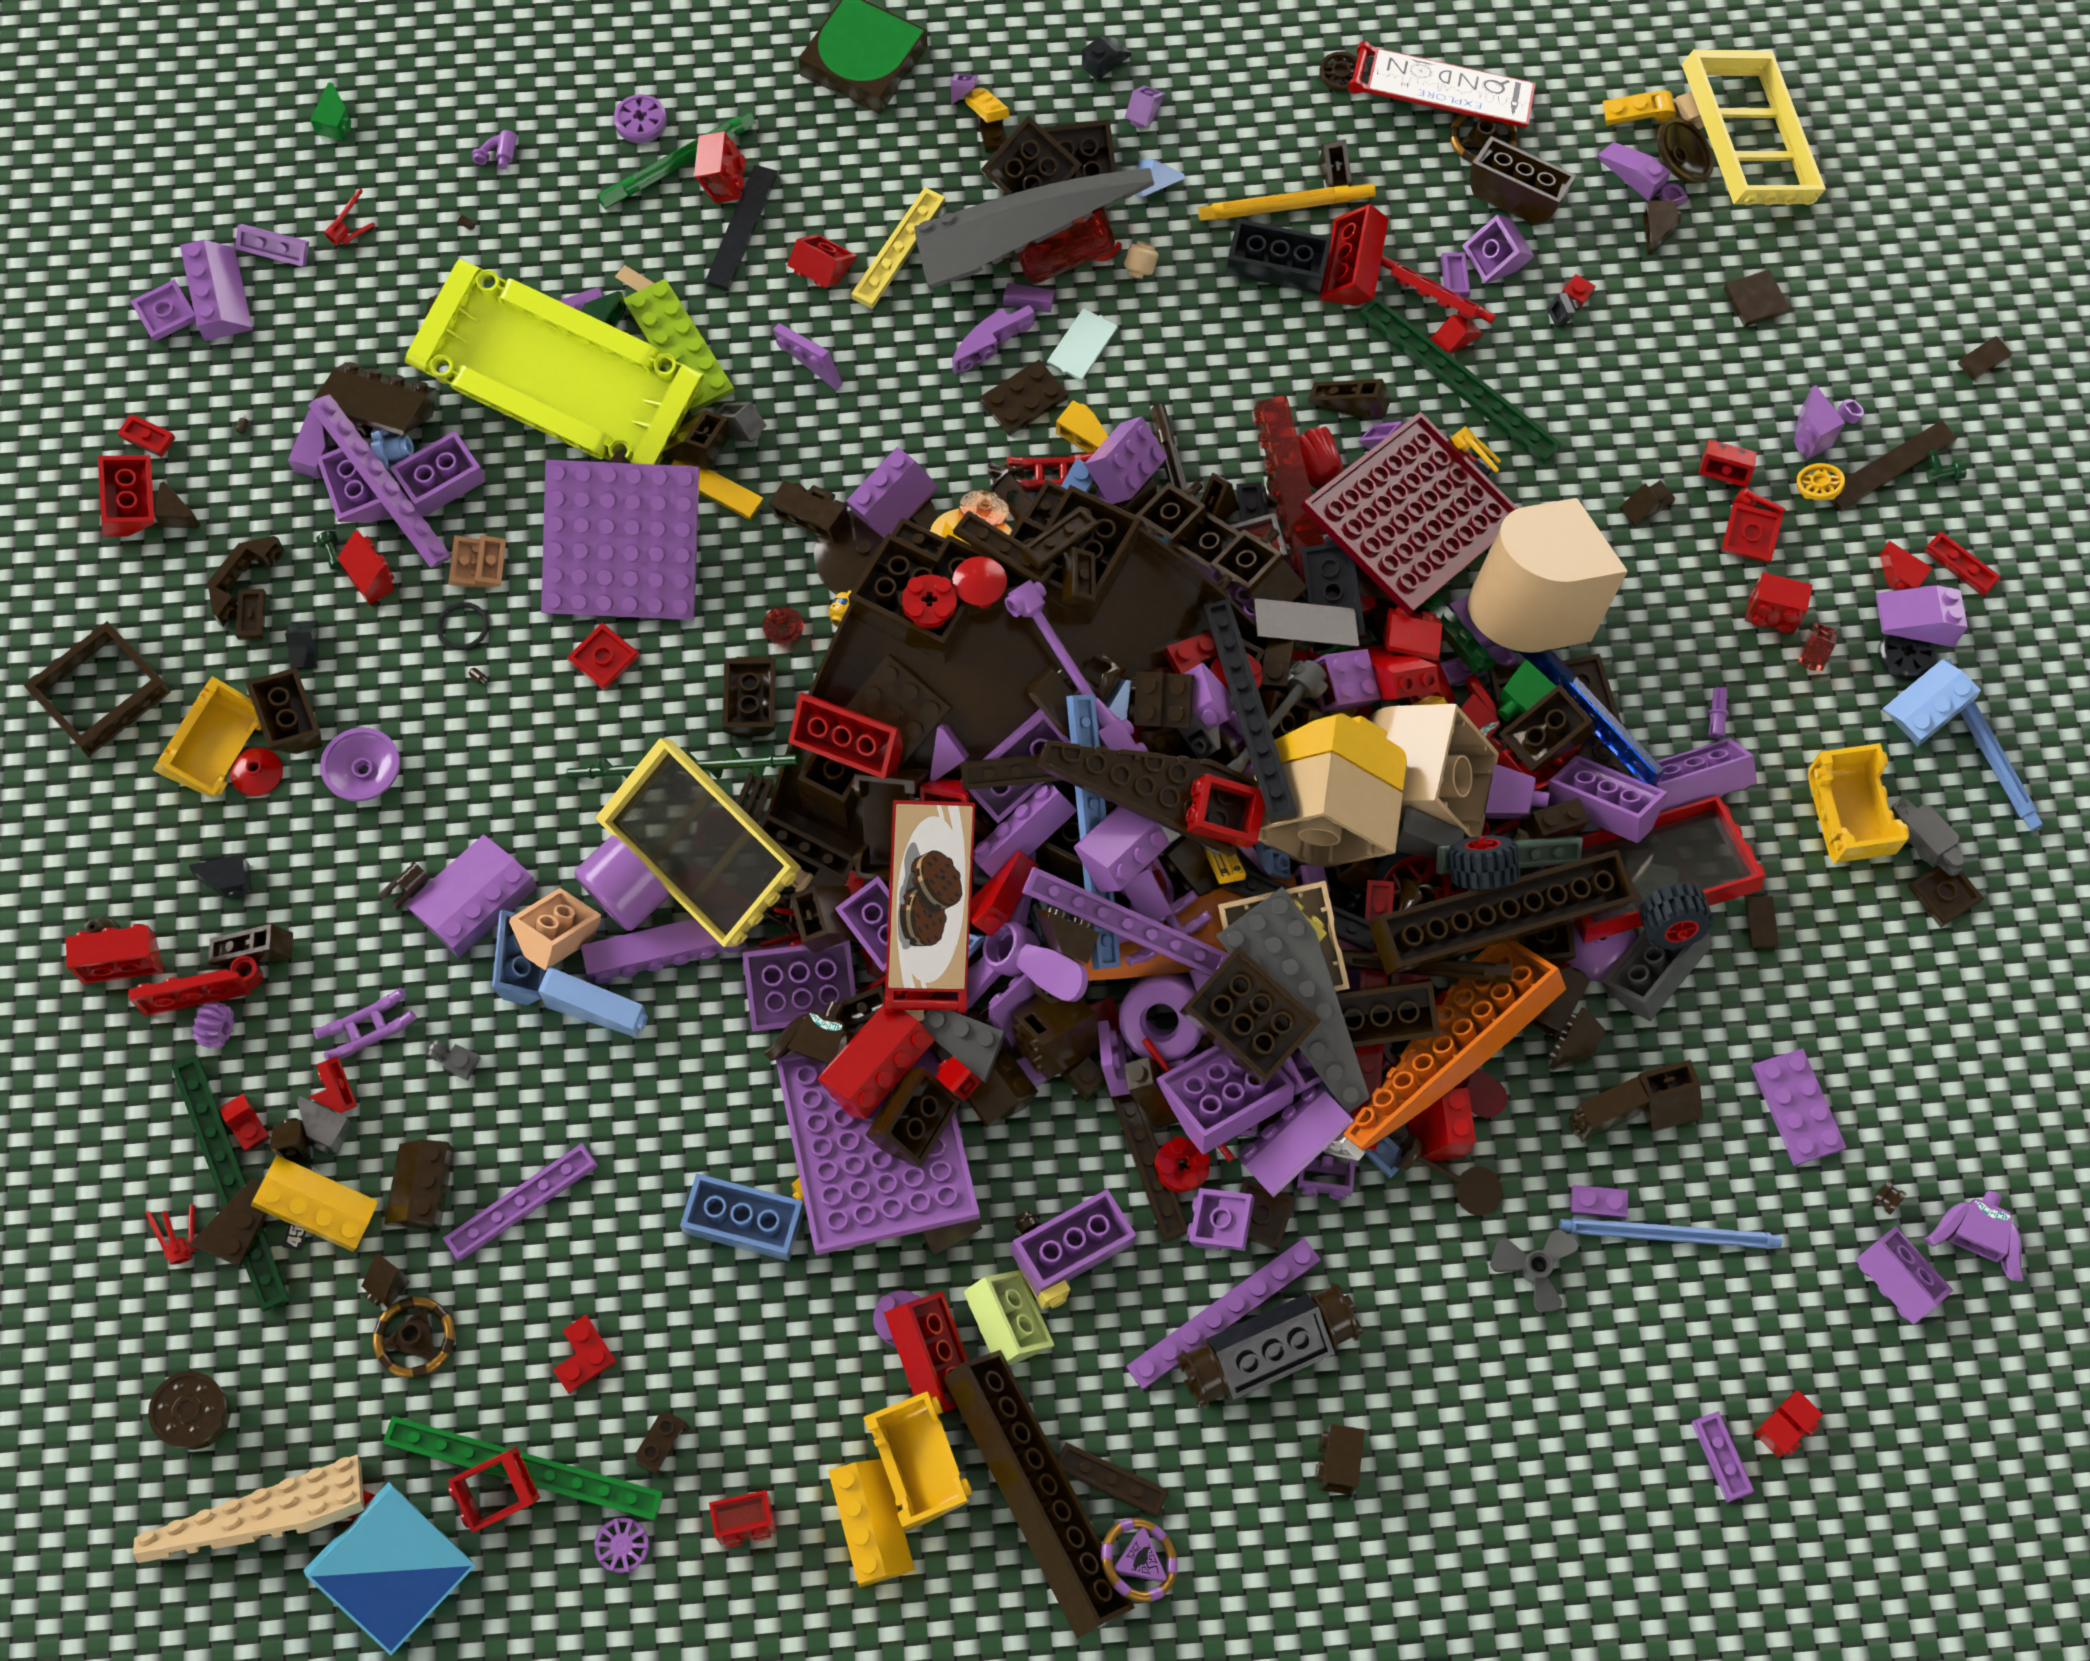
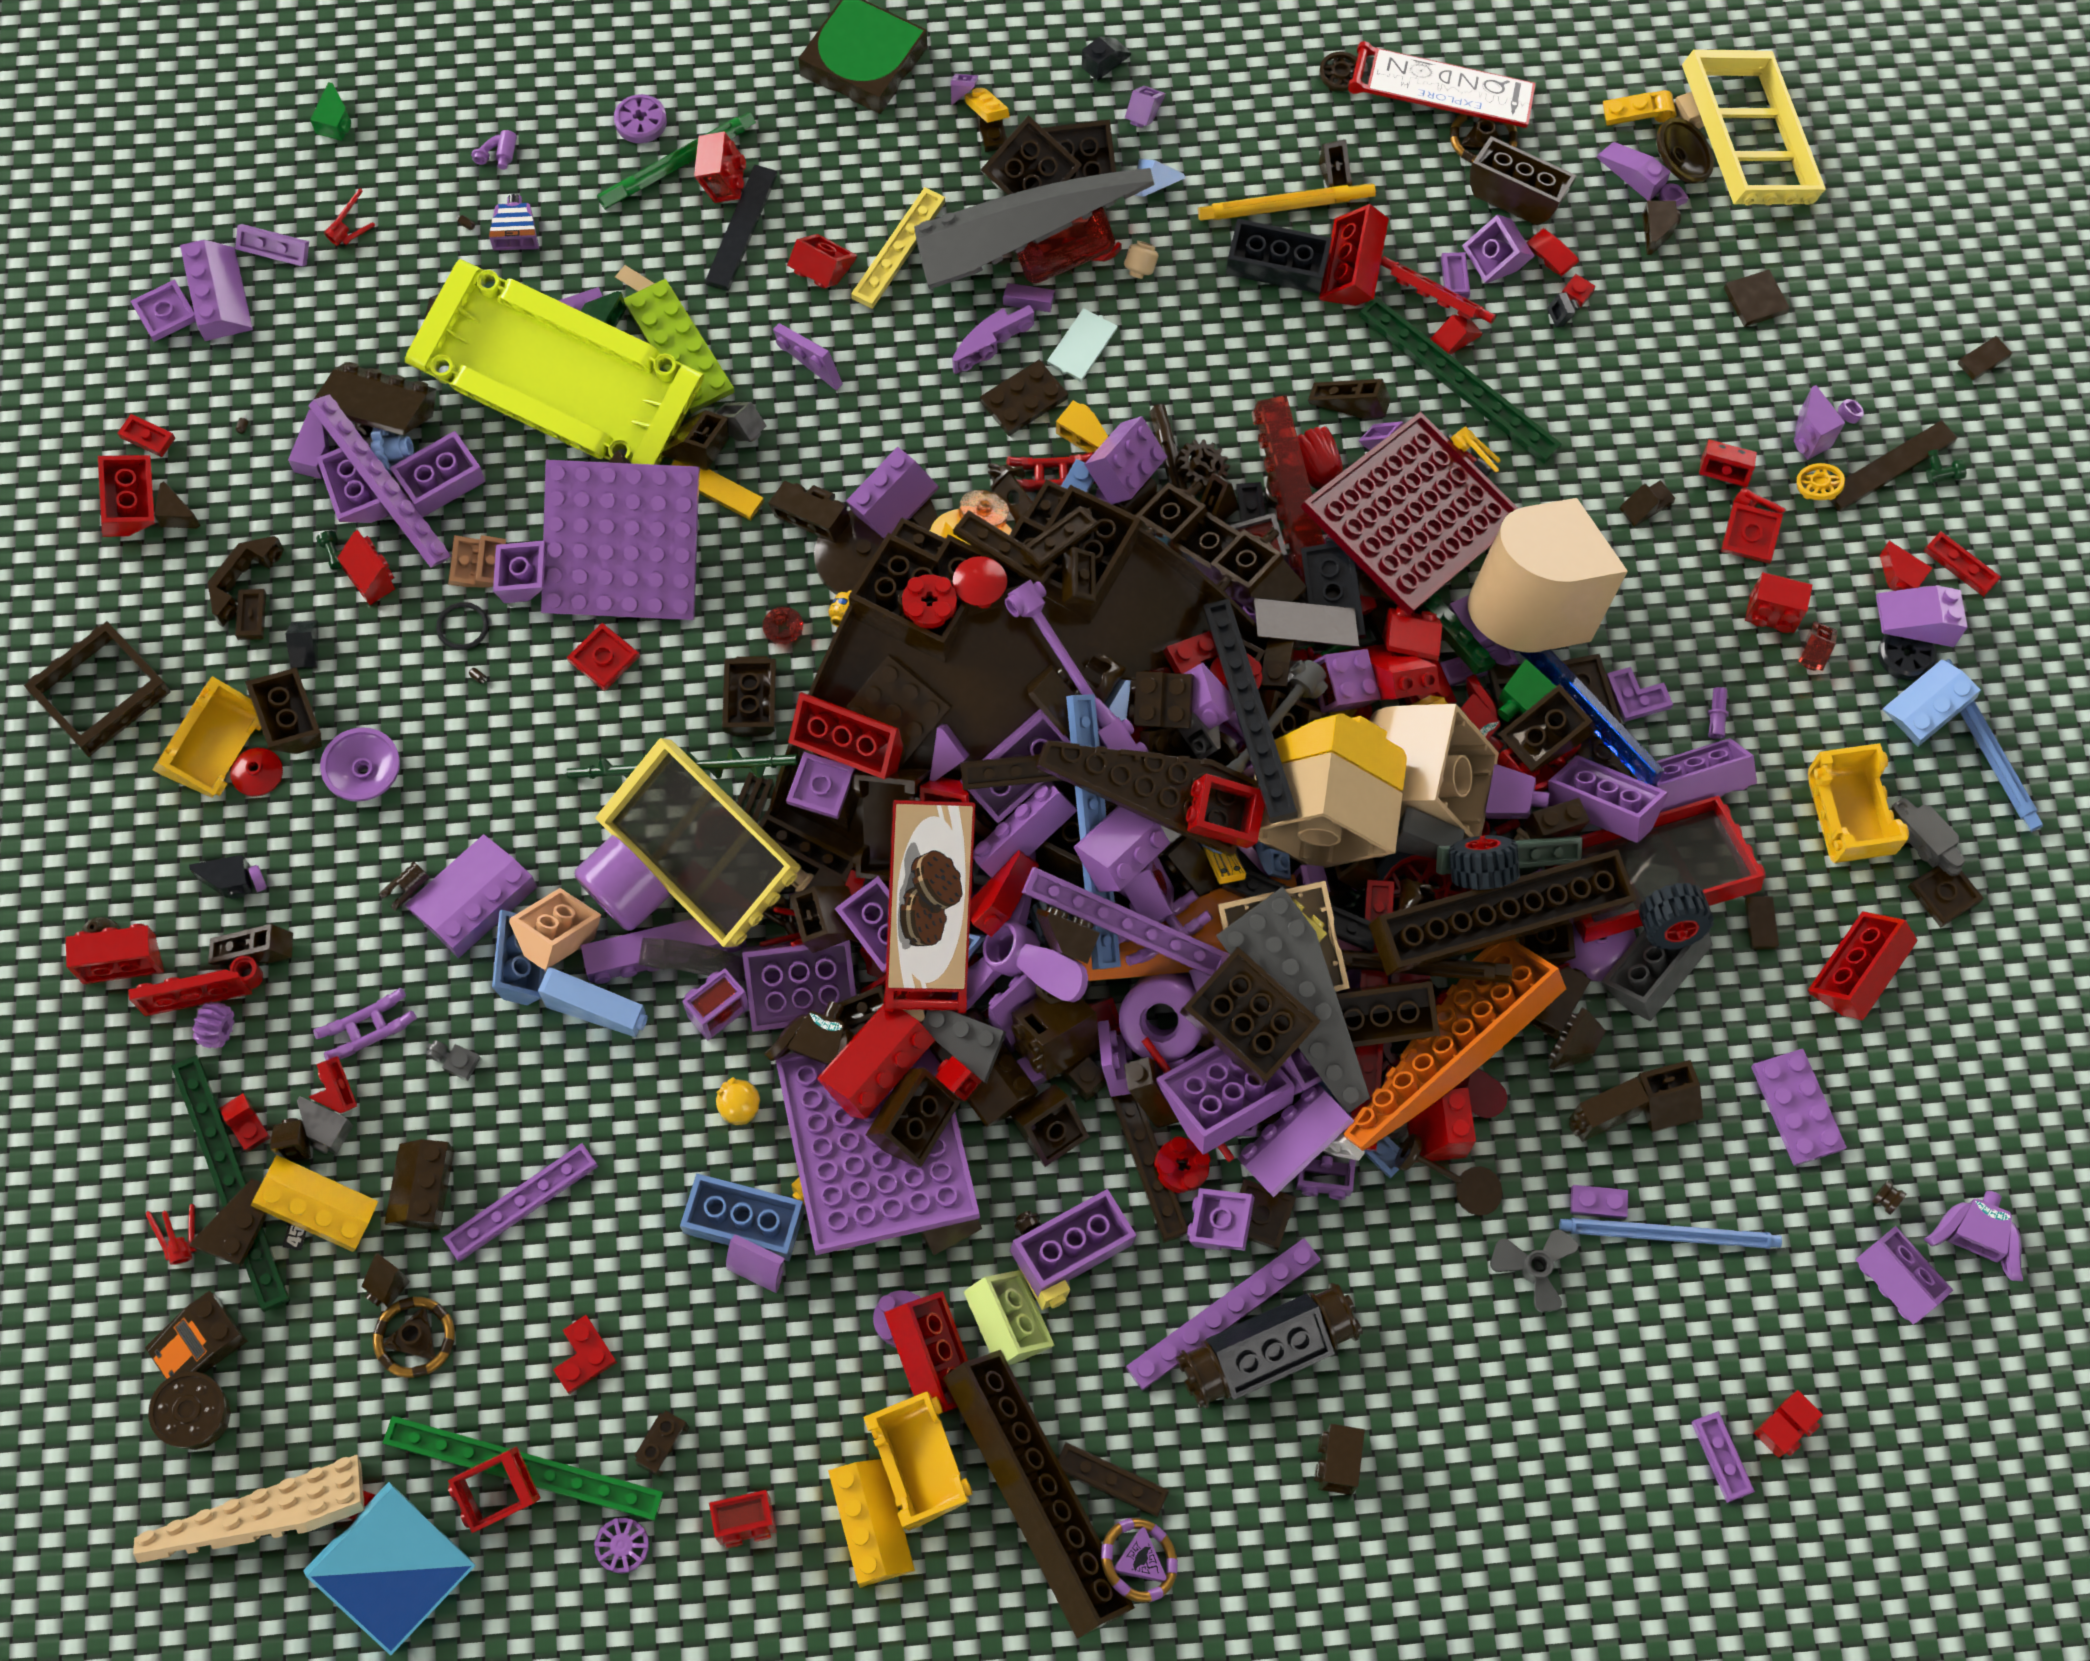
(196, 1338): none -> dark brown slope
(257, 878): none -> medium lavender tile
(513, 226): none -> torso
(519, 571): none -> medium lavender slope
(689, 957): none -> clear smoke slope
(715, 1003): none -> piece
(737, 1101): none -> yellow helmet
(755, 1263): none -> medium lavender slope
(820, 785): none -> medium lavender plate
(1050, 1124): none -> dark brown slope
(1203, 462): none -> dark brown gear
(1553, 252): none -> red slope
(1632, 700): none -> medium lavender plate
(1863, 964): none -> red slope

